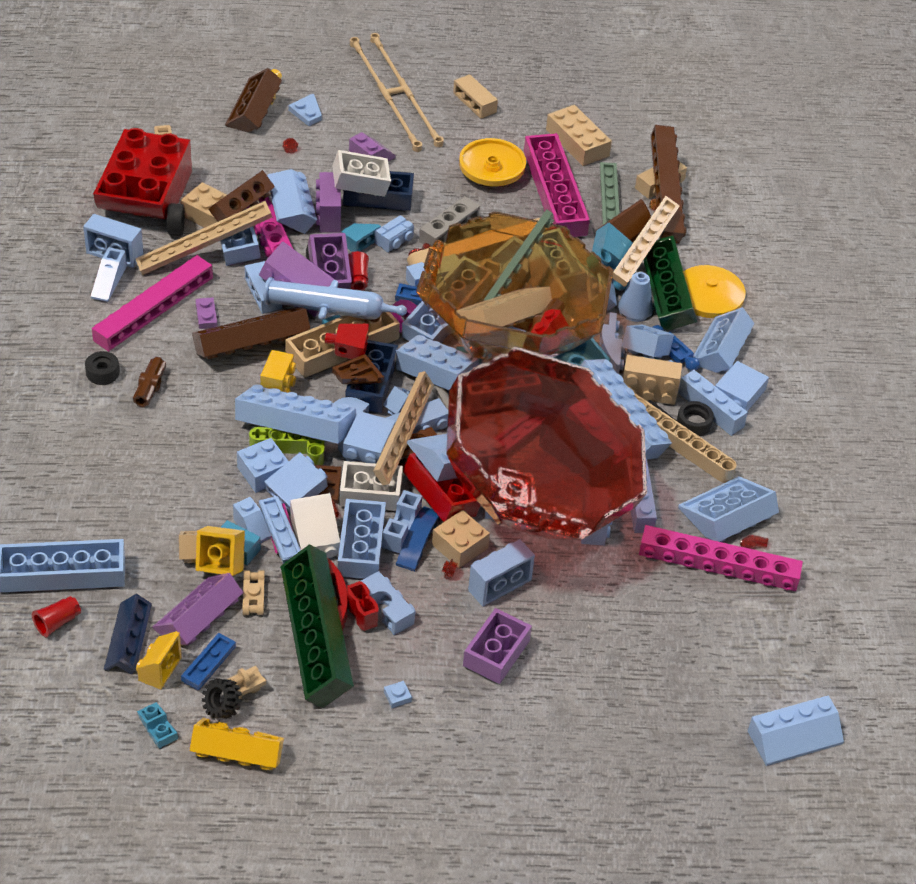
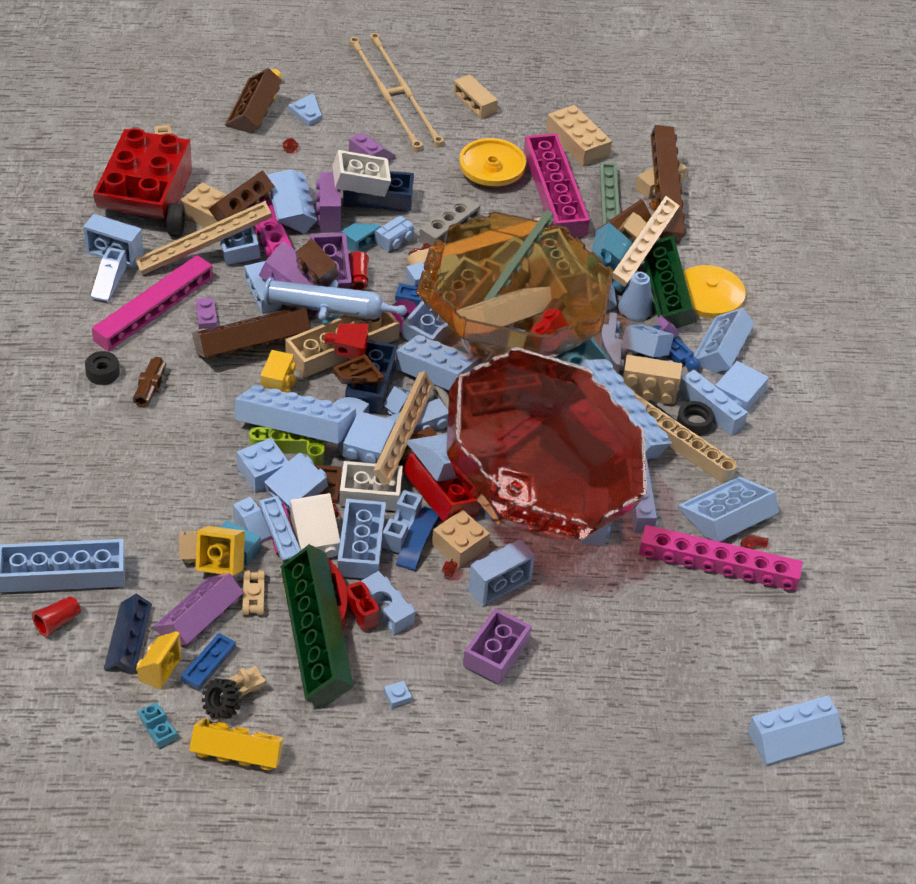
(316, 264): none -> reddish brown brick
(632, 226): none -> tan brick
(667, 326): none -> medium lavender plate

